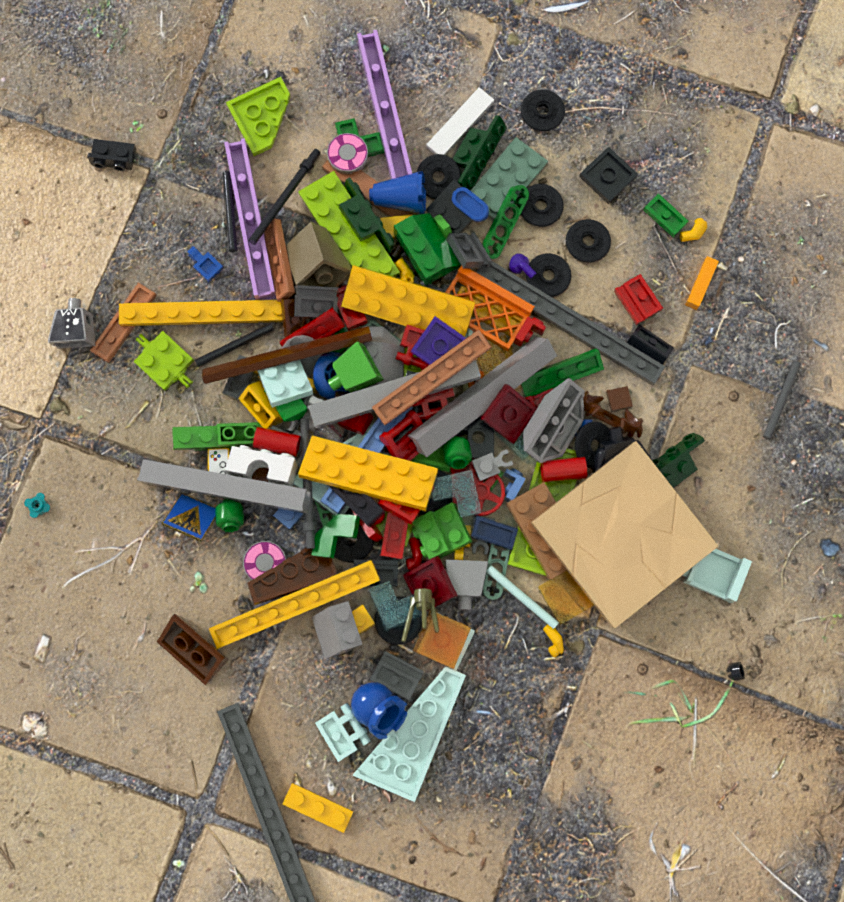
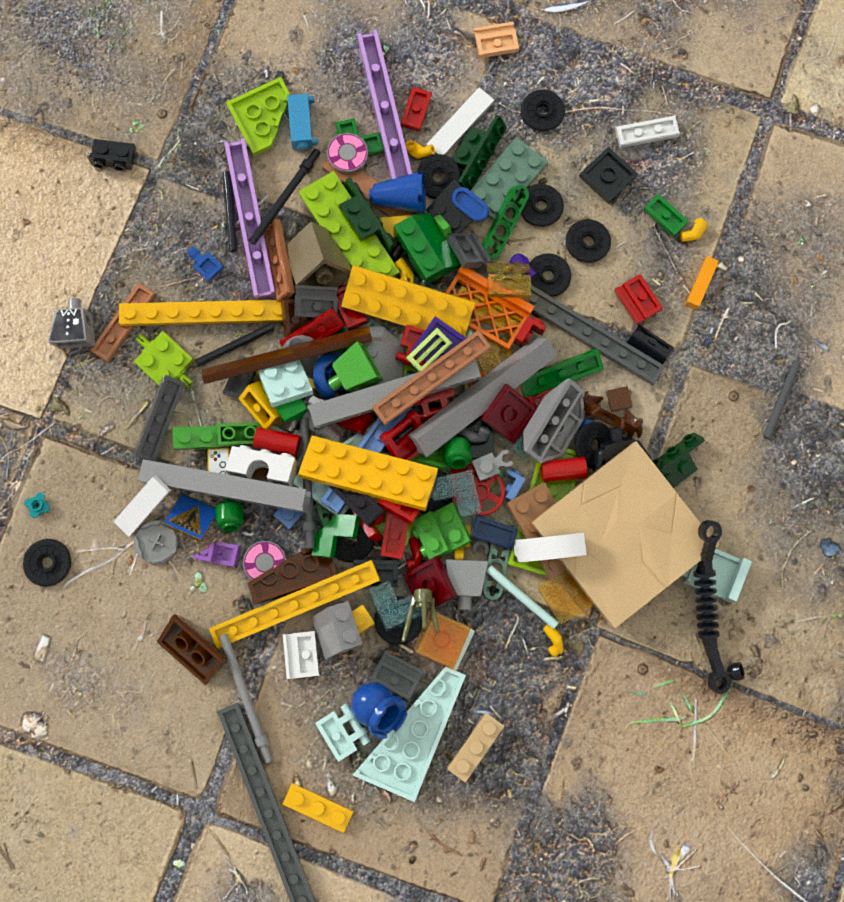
(34, 556): none -> black wheel
(142, 506): none -> white tile
(156, 542): none -> light grey tile
(159, 418): none -> dark grey plate
(221, 554): none -> medium lavender slope
(260, 739): none -> light grey bar
(300, 655): none -> white plate
(301, 122): none -> dark azure brick
(415, 363): none -> yellowish green tile
(416, 109): none -> red plate
(418, 151): none -> yellow arm
(475, 747): none -> tan arch
(480, 436): none -> dark grey arm
(496, 40): none -> light nougat plate
(509, 285): none -> clear yellow plate
(550, 547): none -> white arch
(647, 131): none -> white tile
(709, 635): none -> black piece

